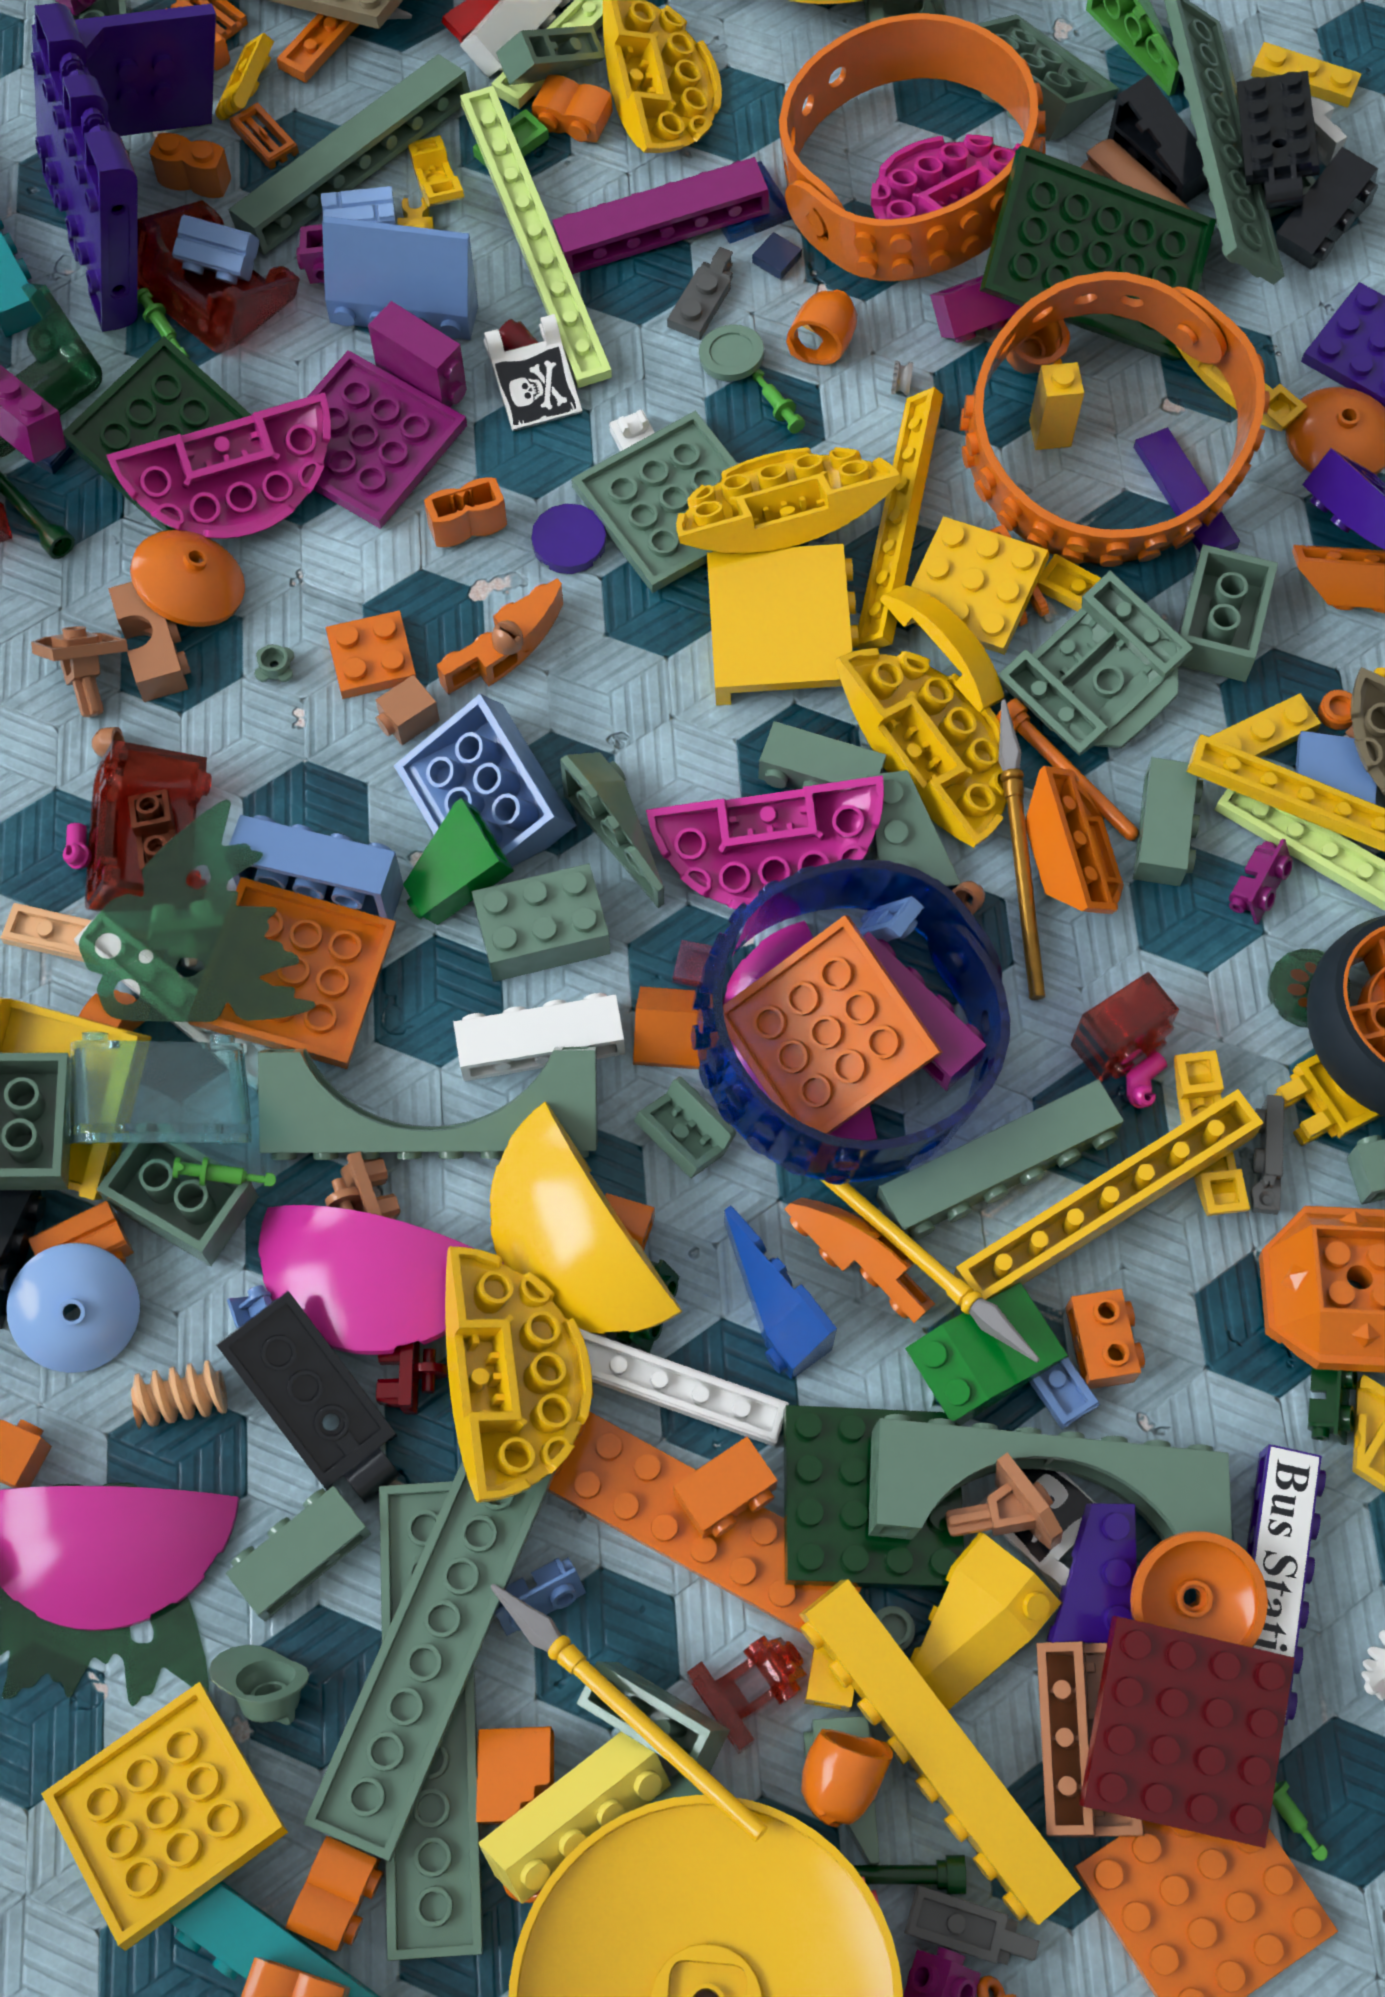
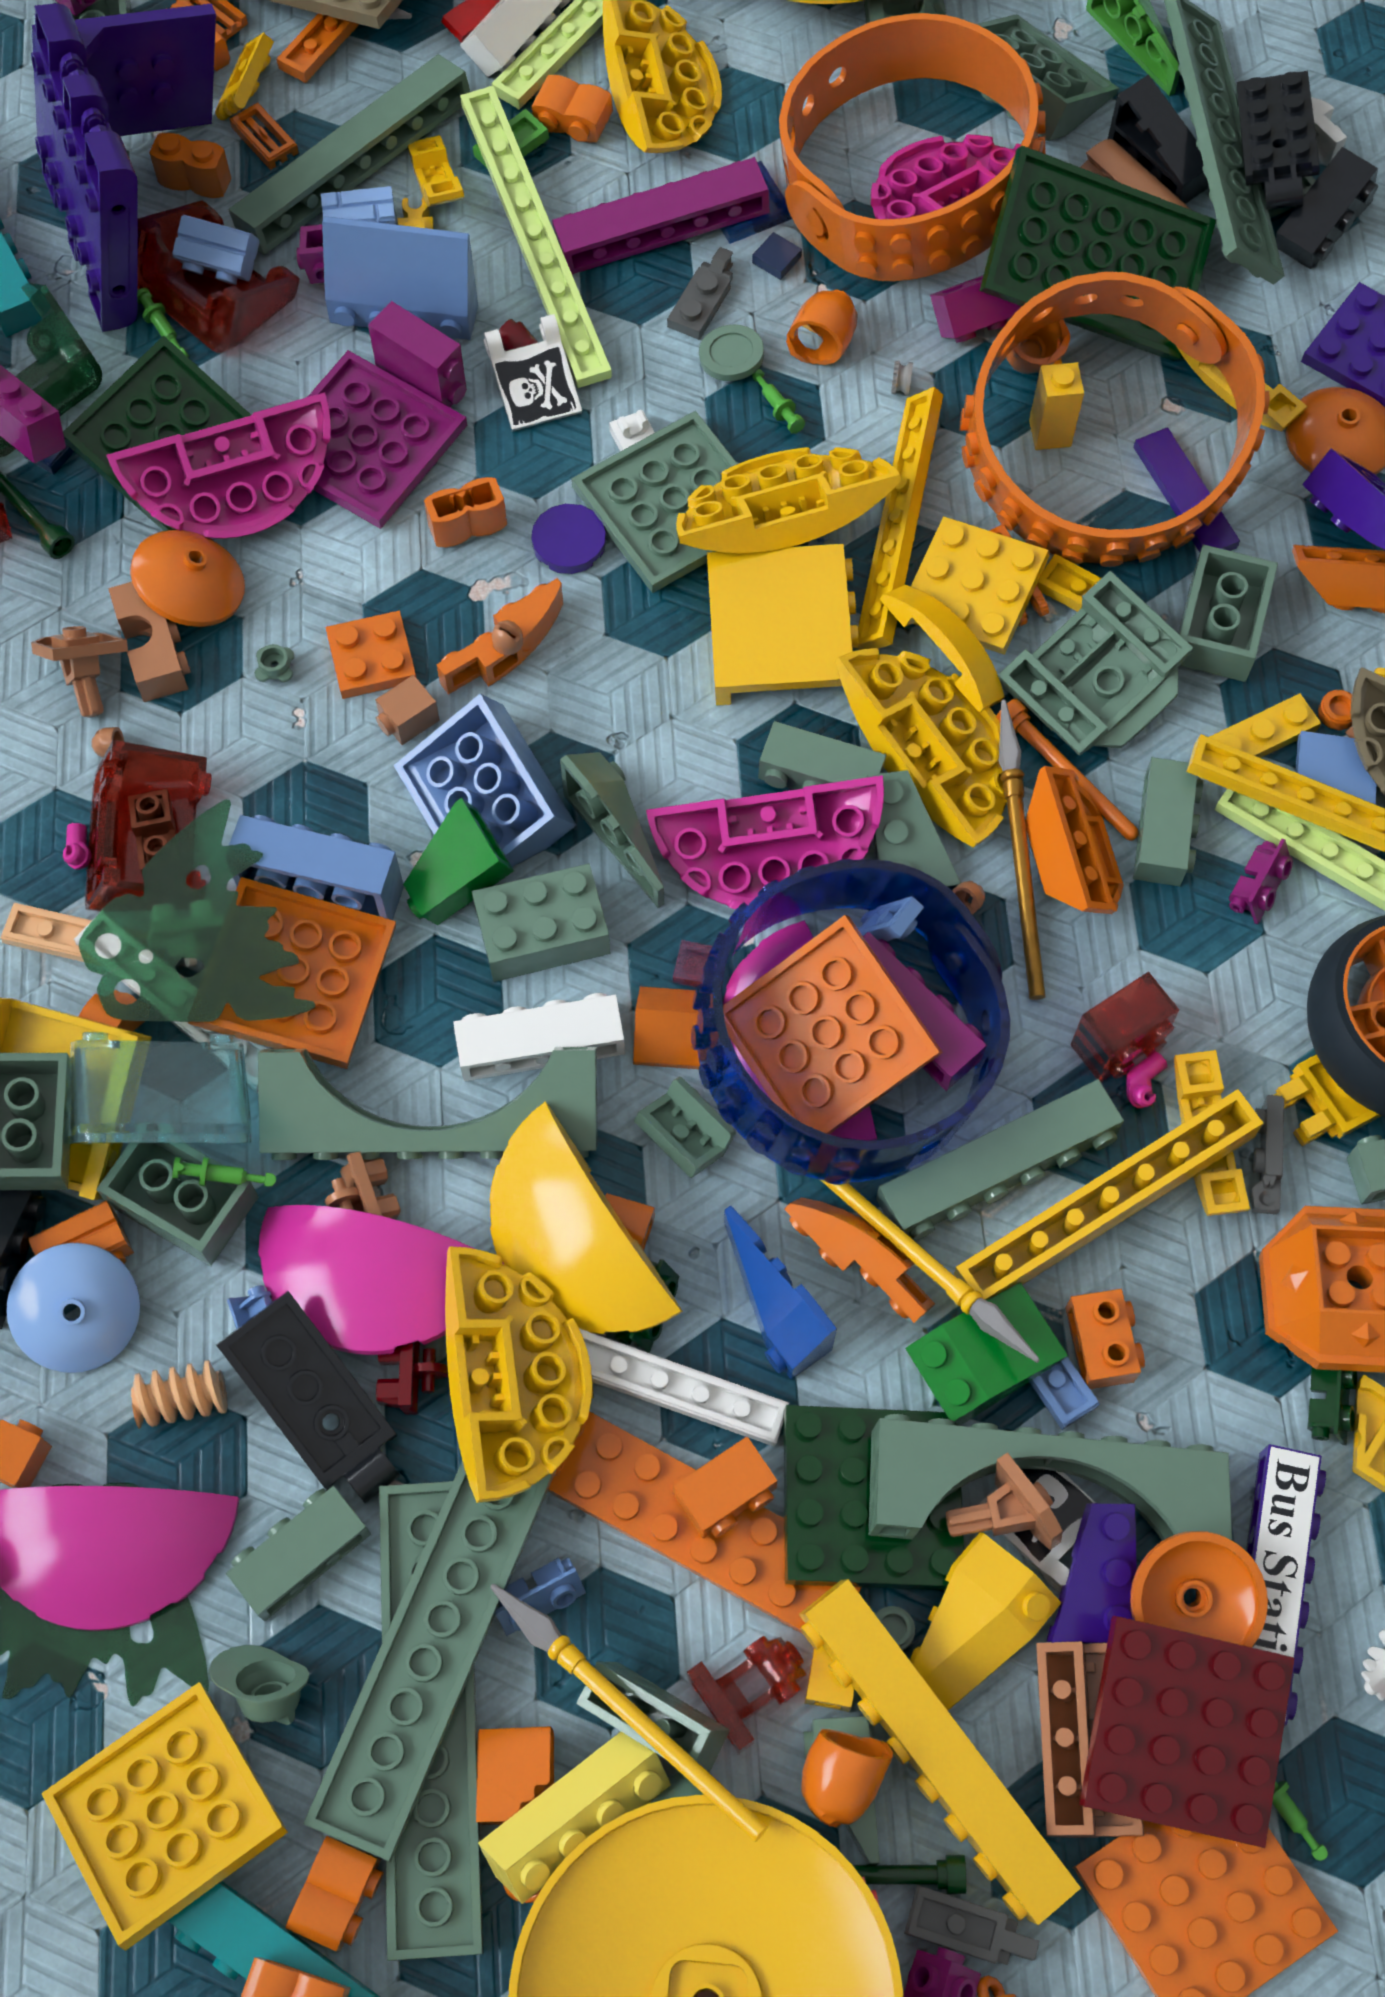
(545, 52): sand green slope -> none
(1290, 984): clear green tile -> none
(1325, 79): yellow plate -> none

